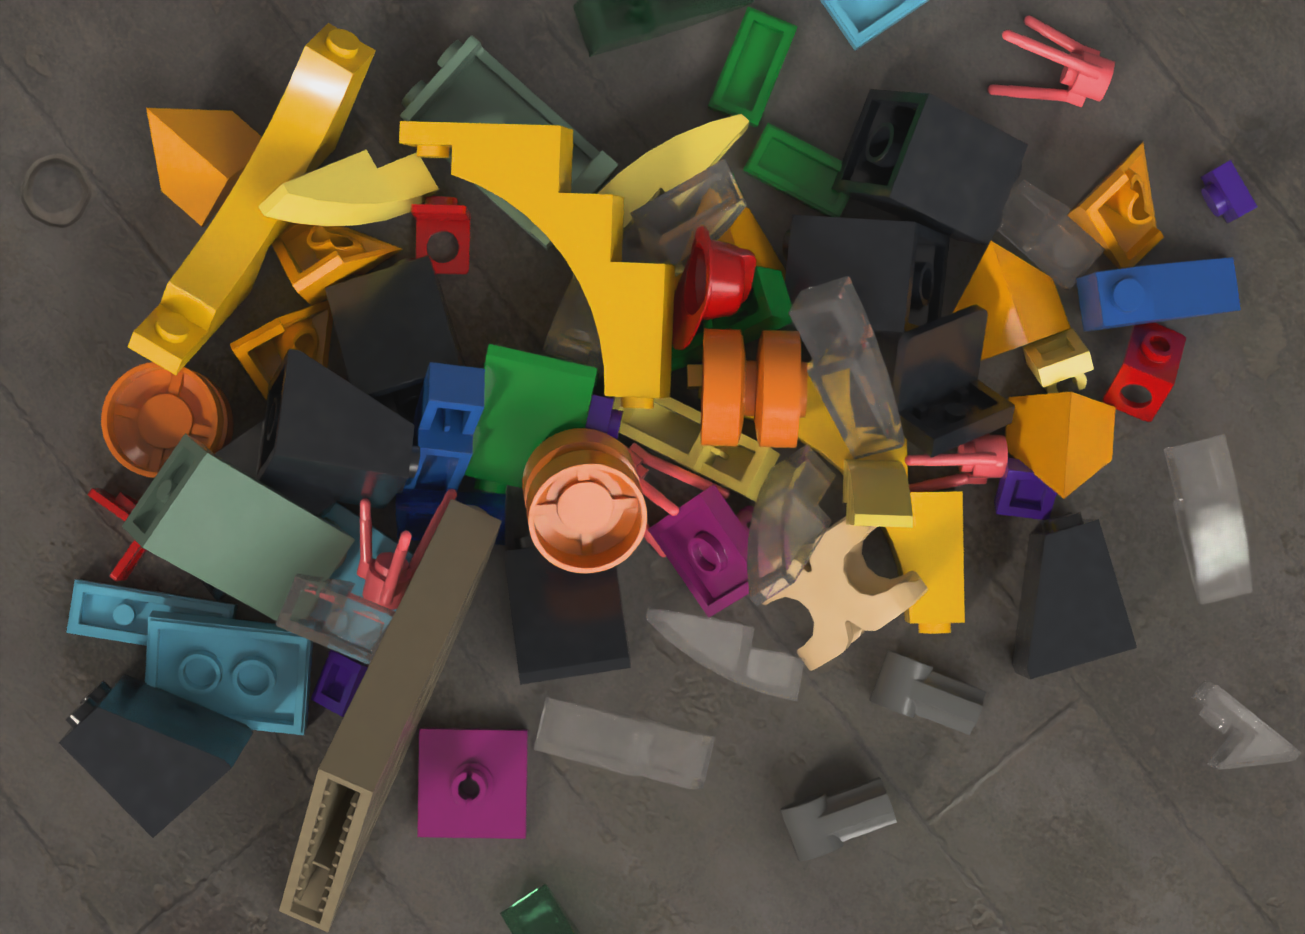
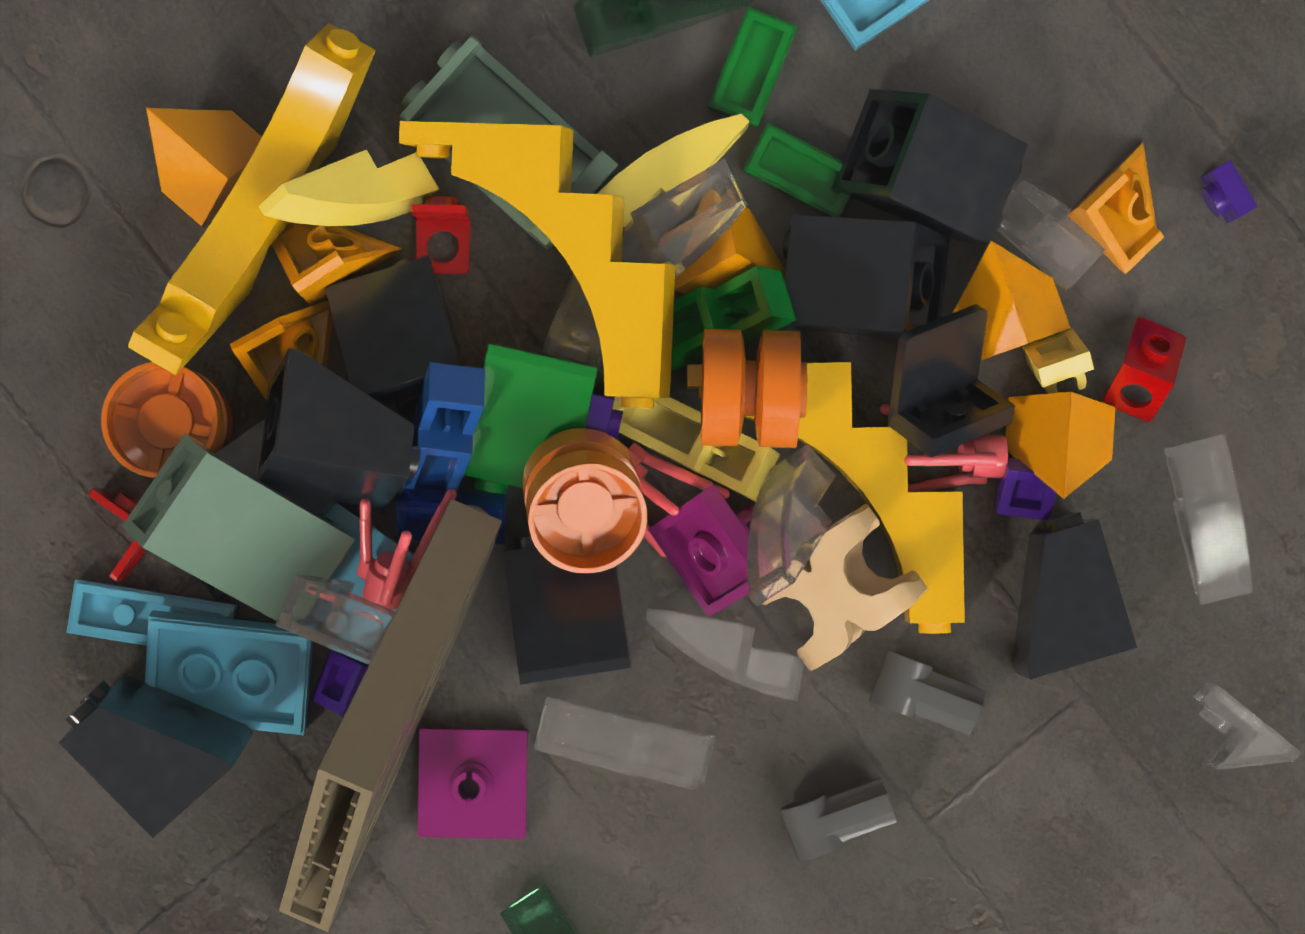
(711, 285): red piece -> none
(848, 367): clear slope -> none
(876, 493): light yellow slope -> none
(1083, 68): coral plant -> none
(1157, 293): blue slope -> none

